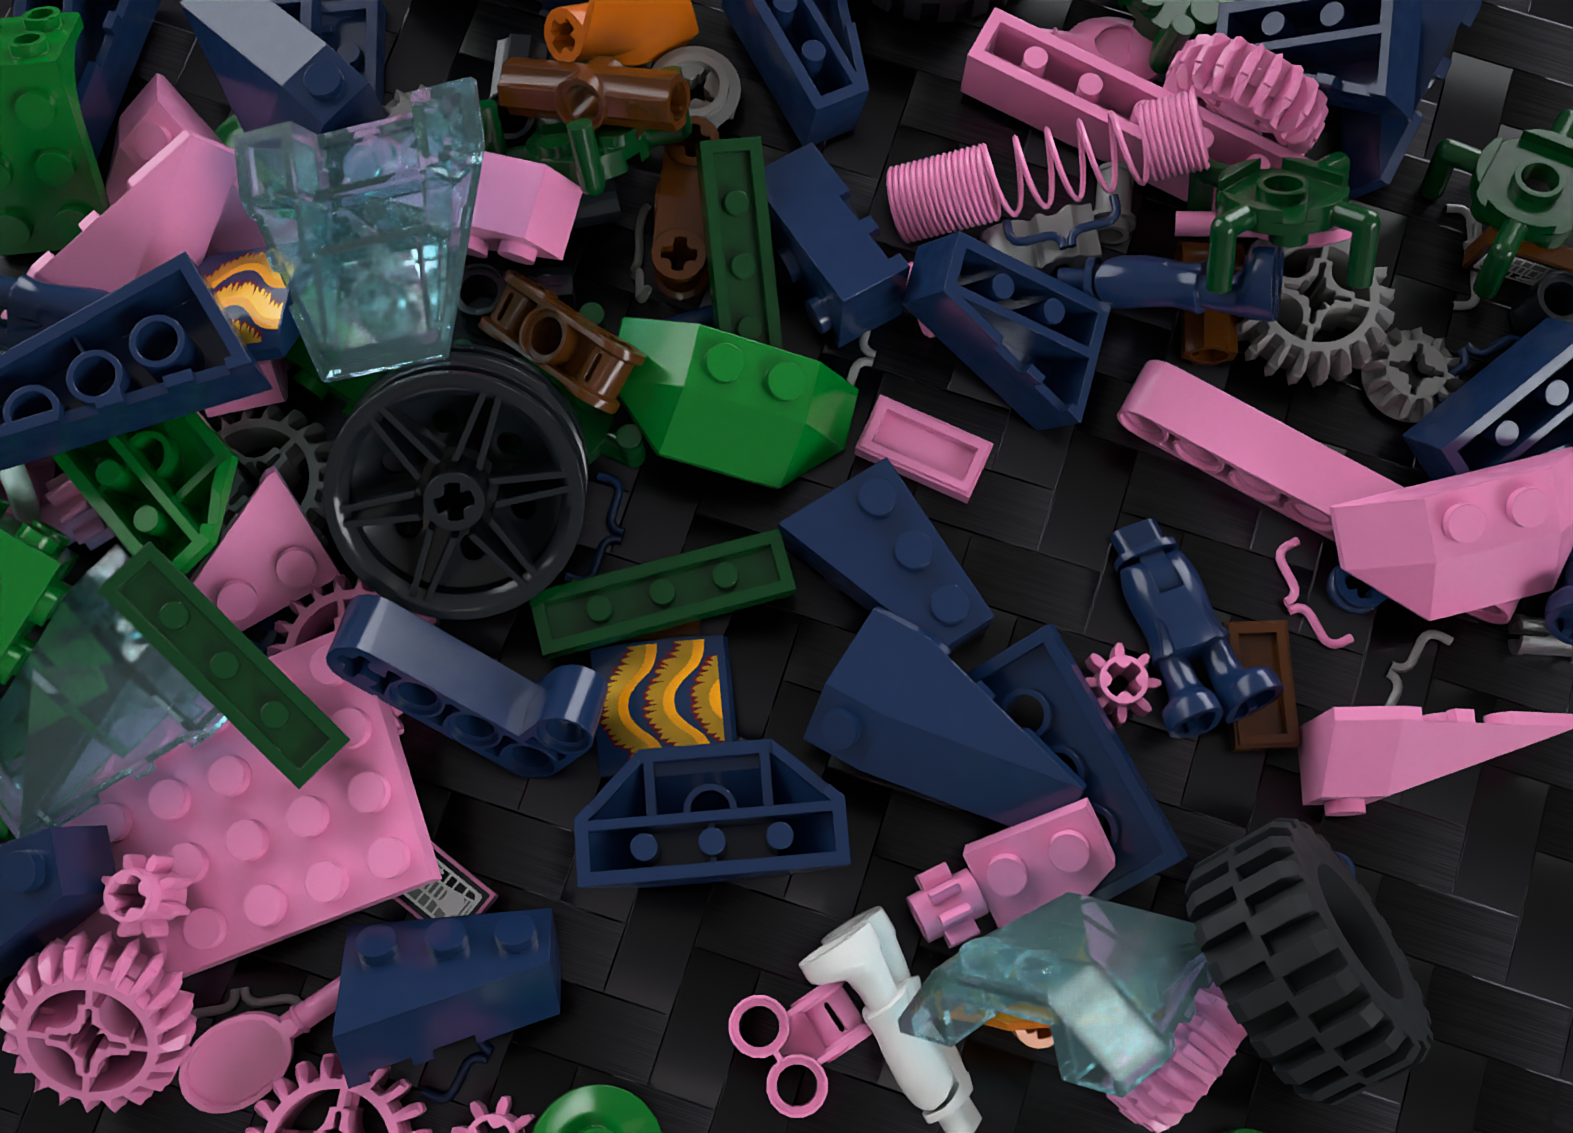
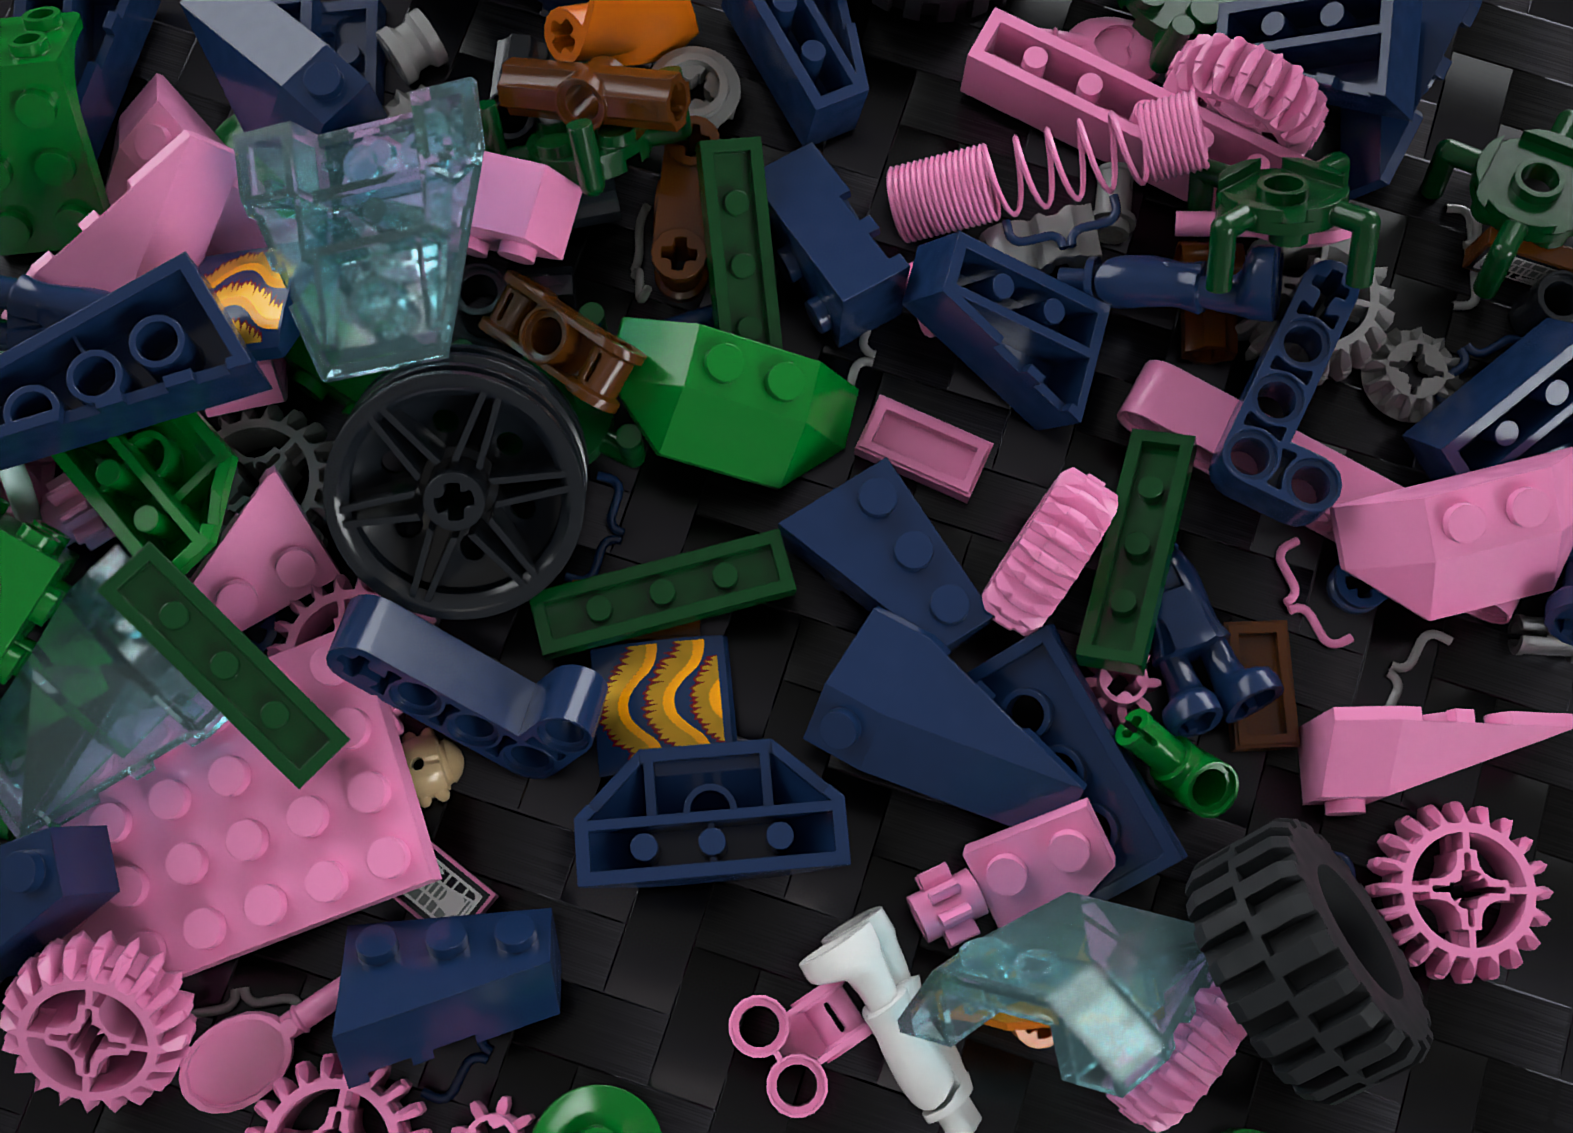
(145, 895): bright pink gear -> none
(412, 46): none -> light grey wheel
(441, 766): none -> tan animal
(1050, 551): none -> bright pink gear
(1137, 552): none -> dark green plate
(1180, 767): none -> green pin
(1292, 386): none -> dark blue beam
(1455, 918): none -> bright pink gear

